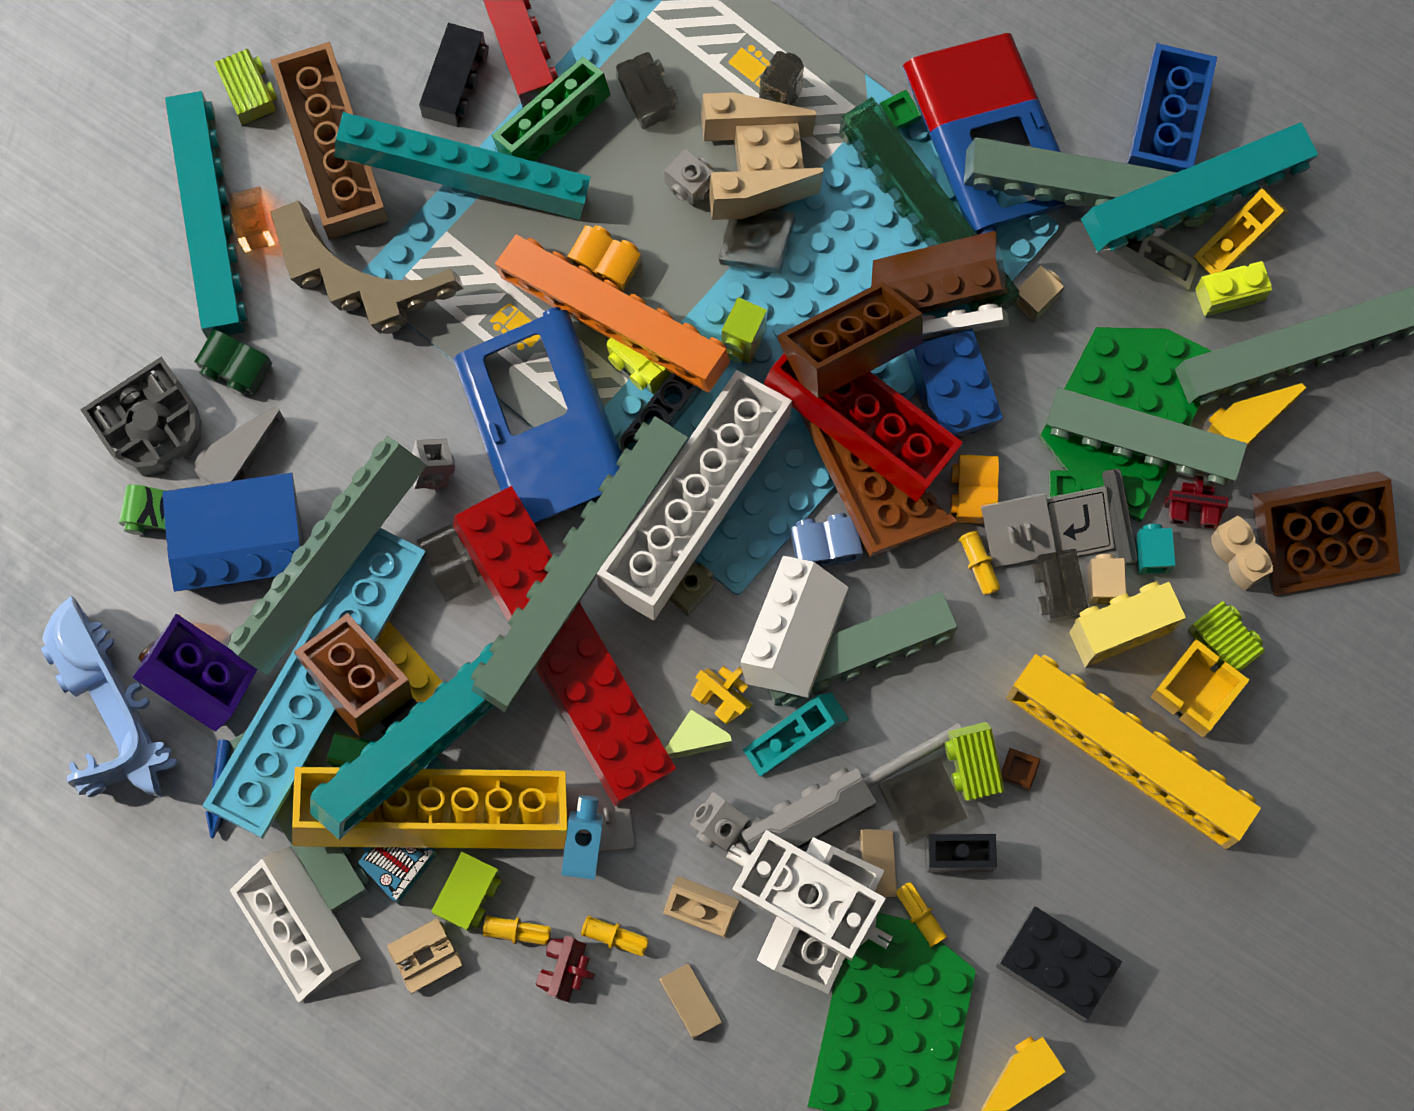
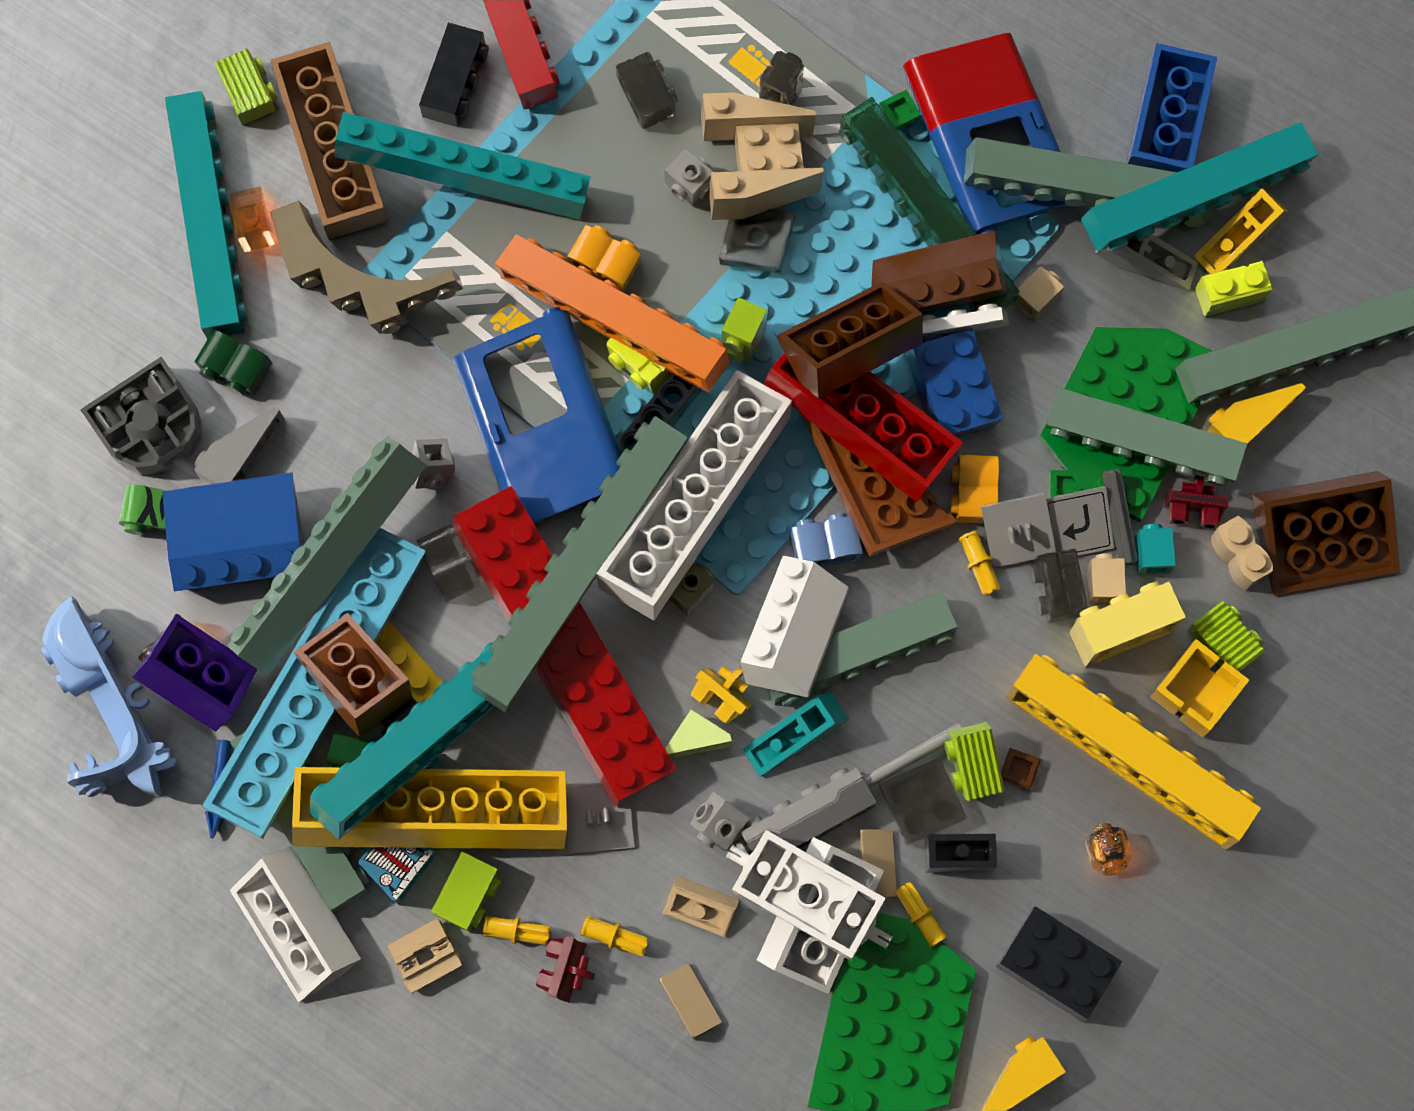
(553, 112): green brick -> none
(582, 849): dark azure torso -> none
(1108, 849): none -> clear orange head

